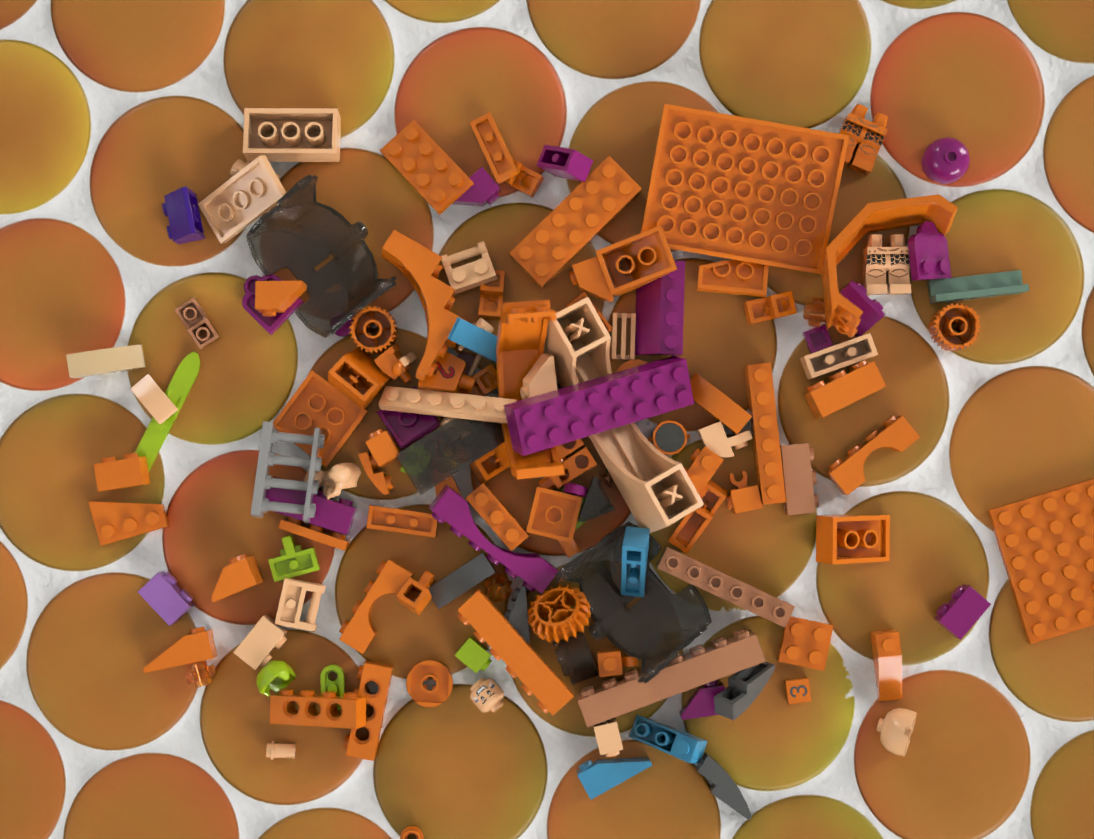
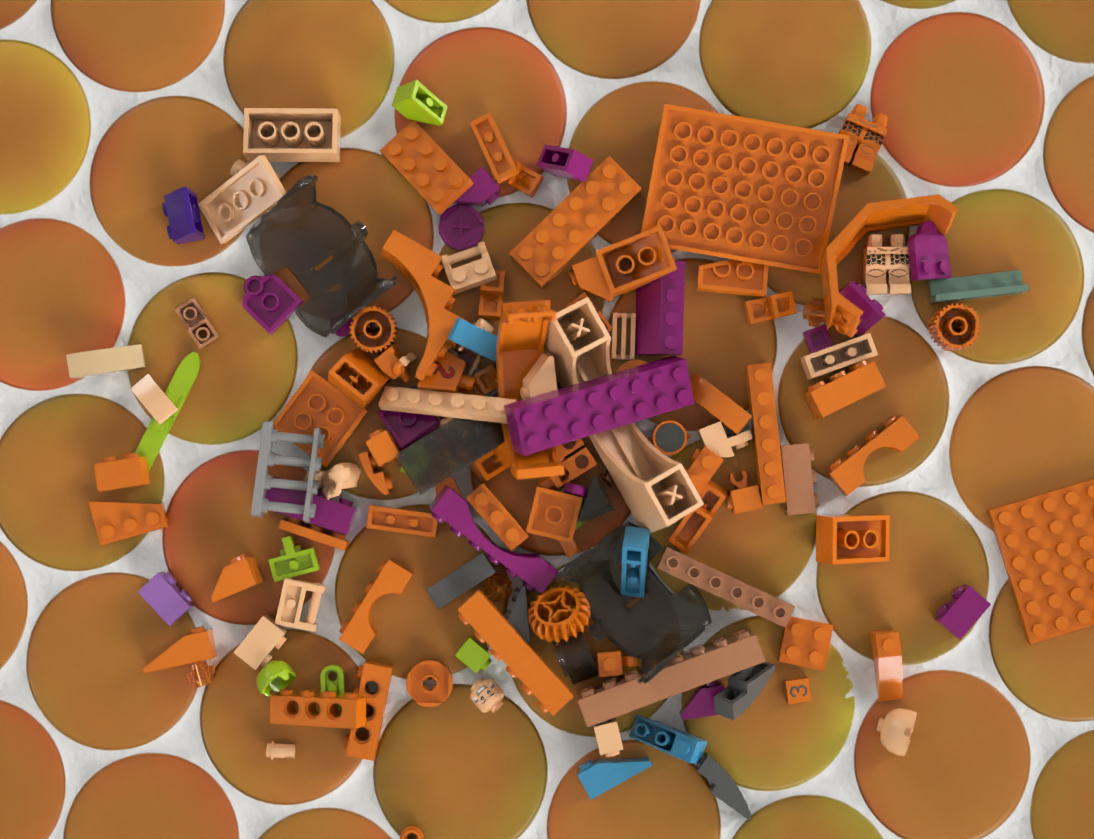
(277, 296): orange slope -> none
(416, 594): orange brick -> none
(419, 104): none -> lime slope
(461, 227): none -> magenta tile
(945, 160): magenta cylinder -> none

